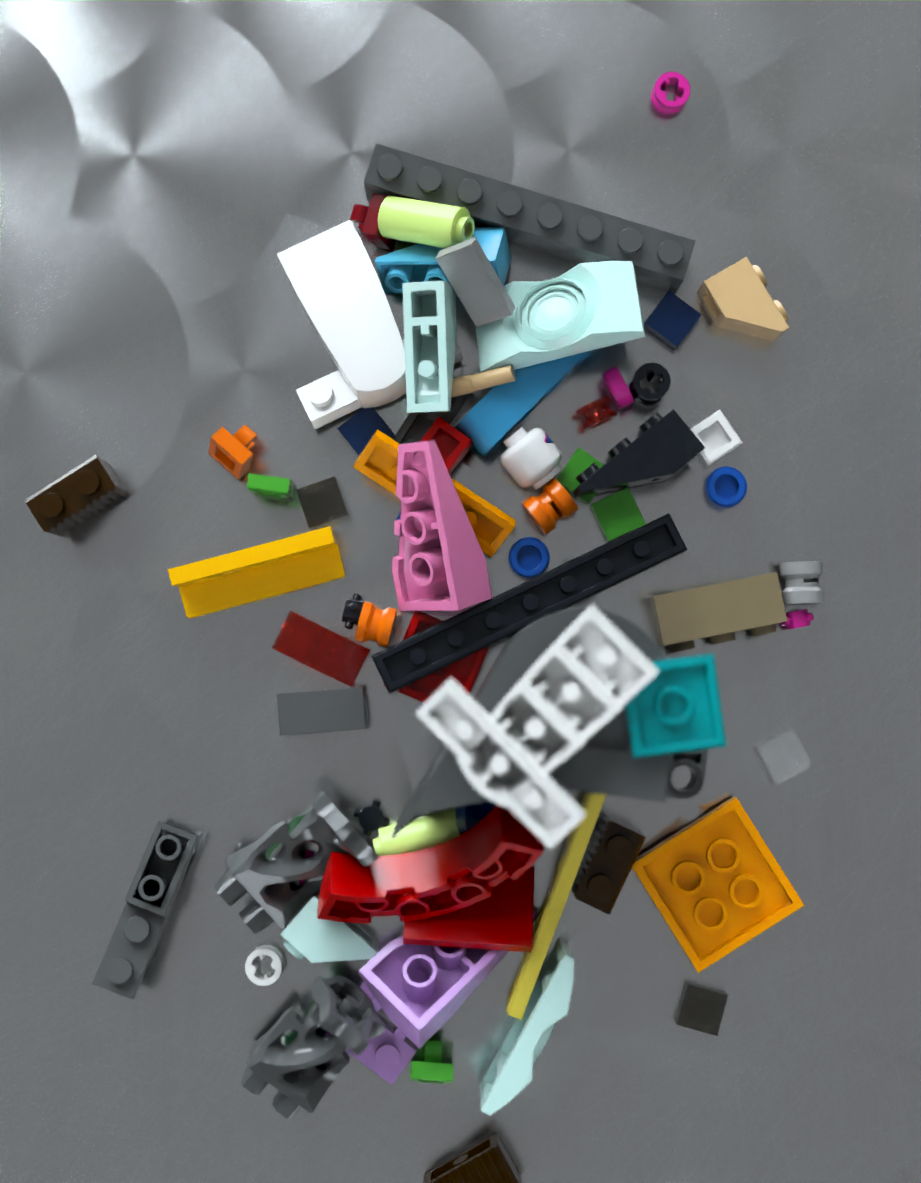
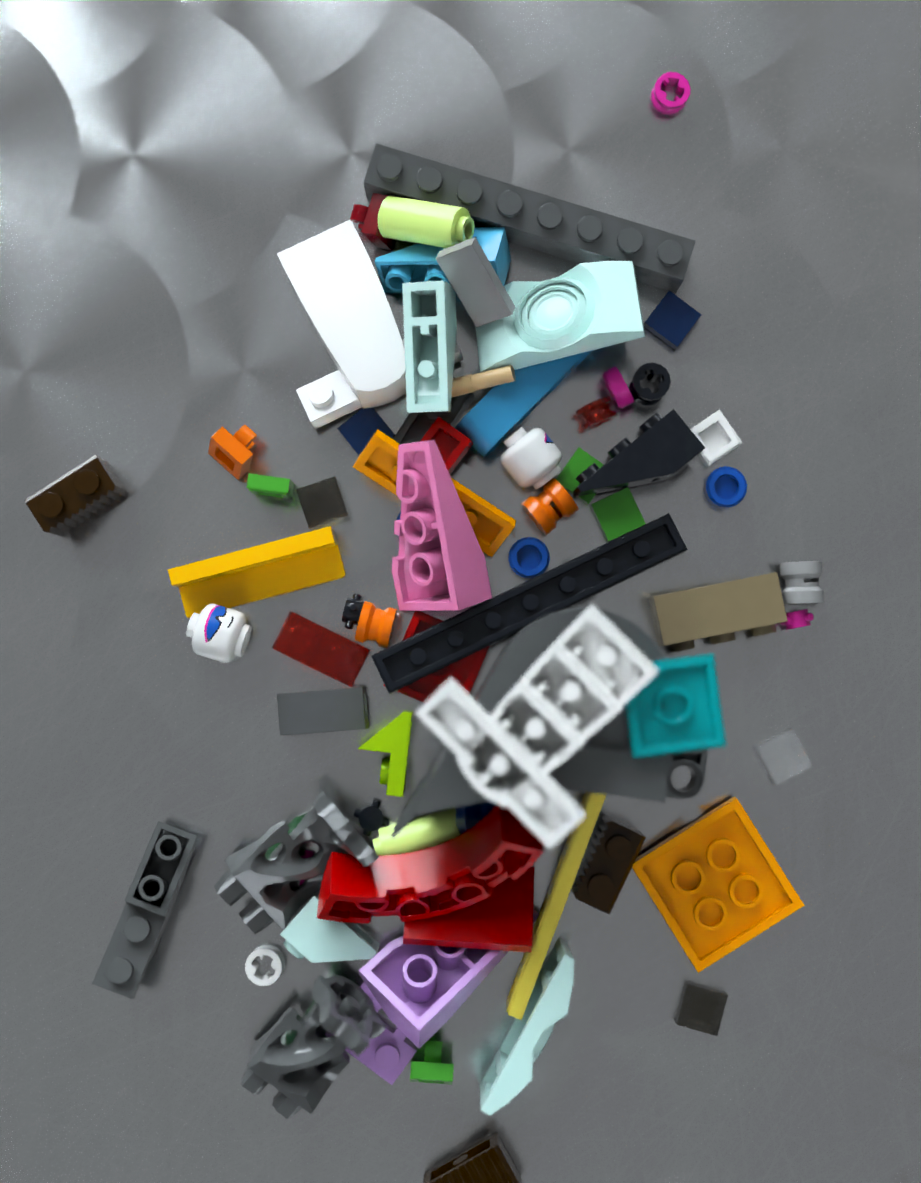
(219, 633): none -> white head
(395, 740): none -> lime slope
(742, 303): tan slope -> none

